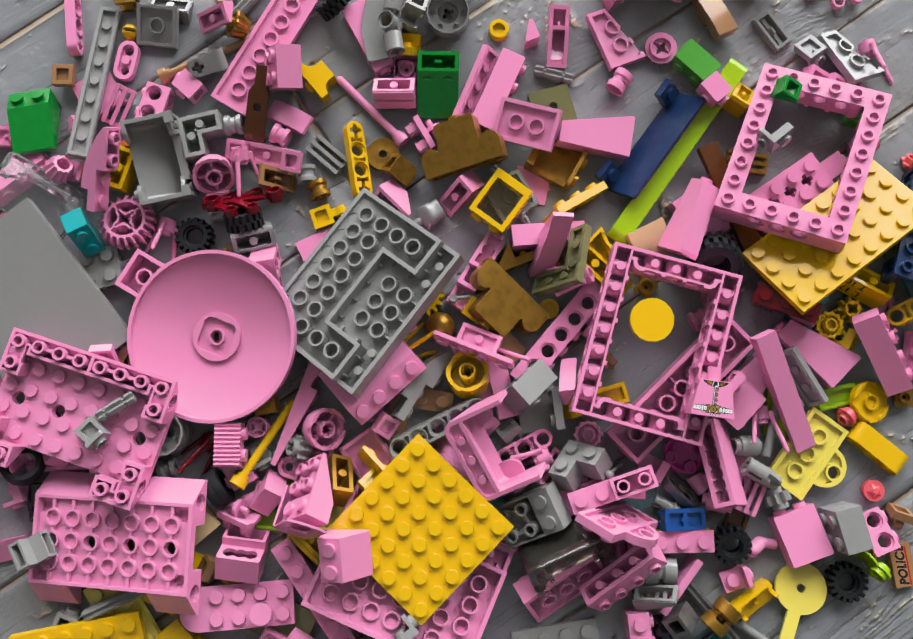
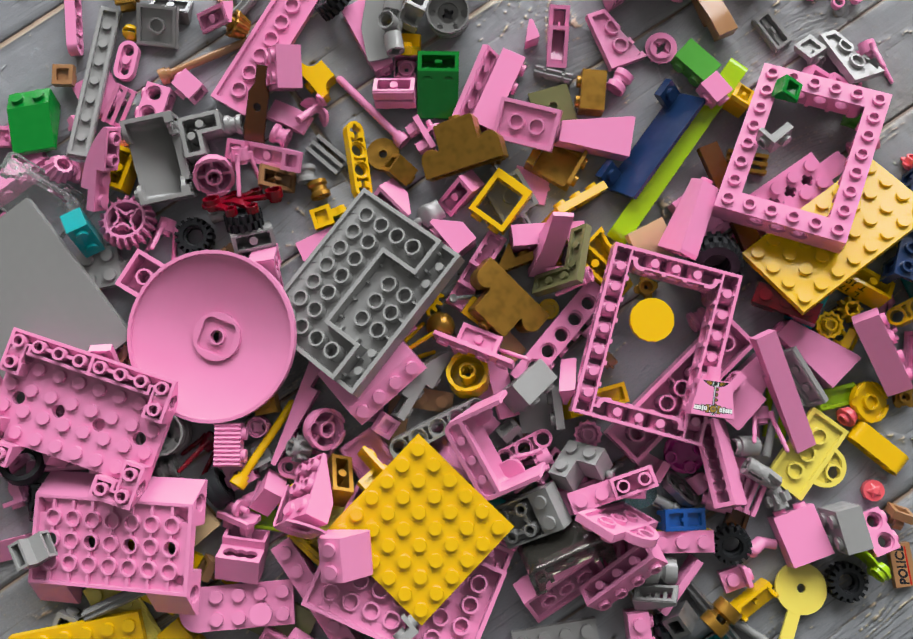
(93, 433): light grey bracket -> none
(116, 406): light grey axle -> none
(211, 60): light grey piece -> none
(312, 107): none -> bright pink plant
(454, 235): none -> bright pink slope
(498, 30): yellow tile -> none
(591, 92): none -> pearl gold brick

